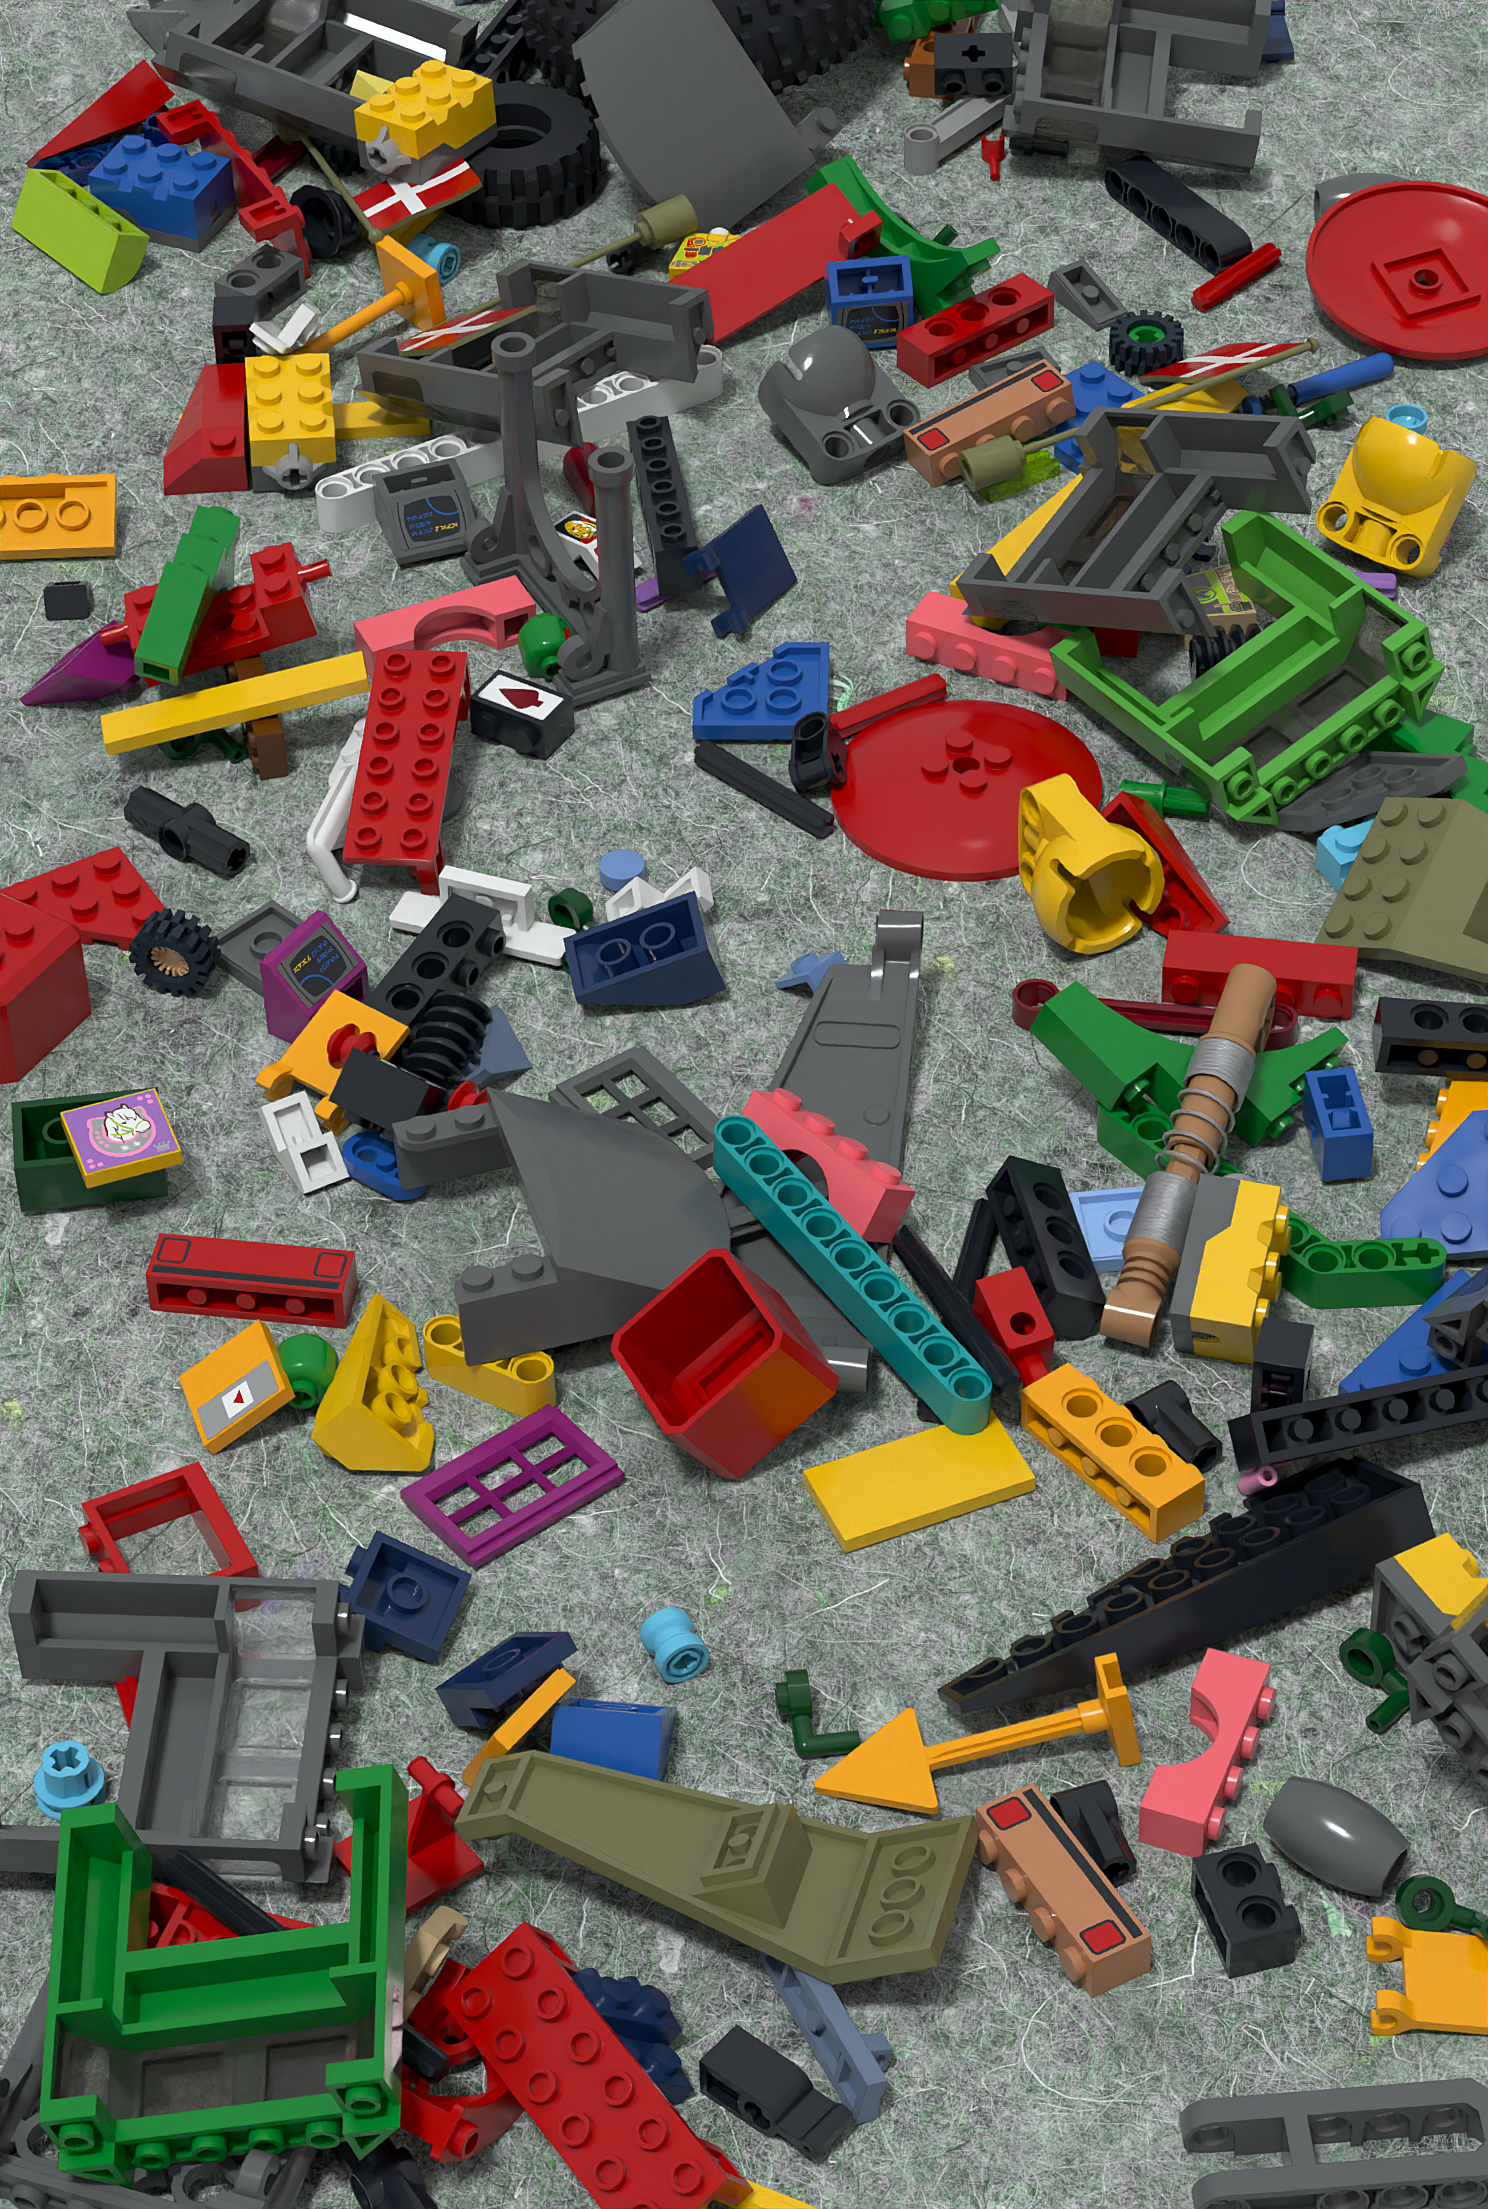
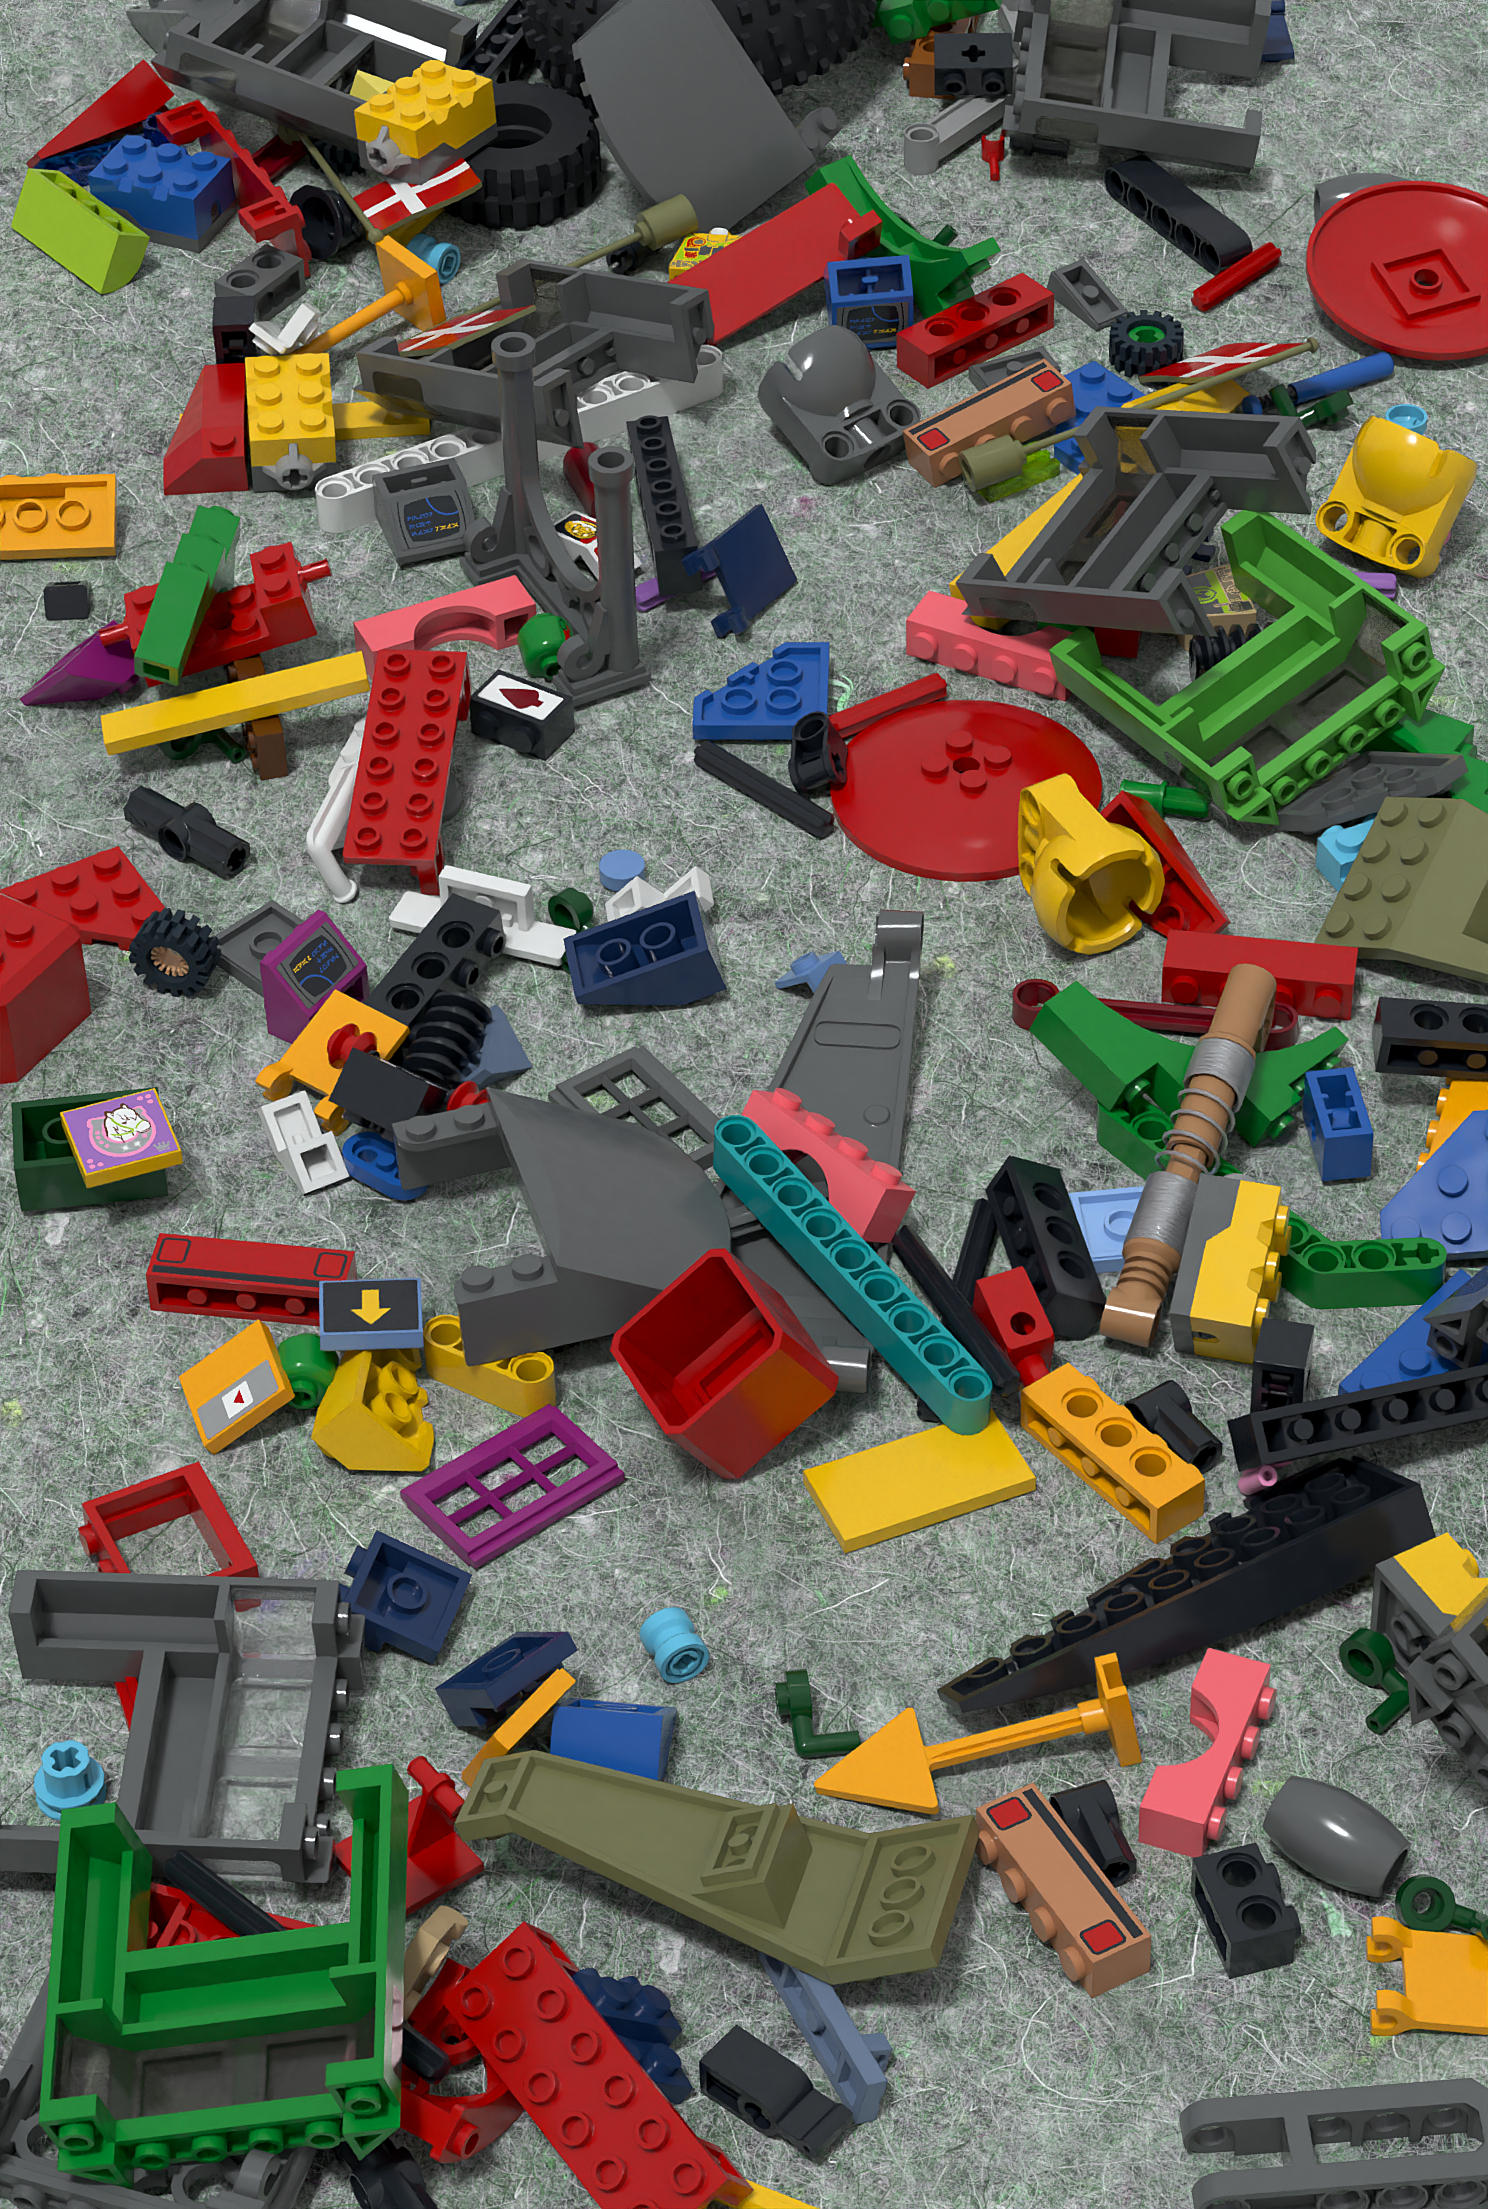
(370, 1314): none -> tile

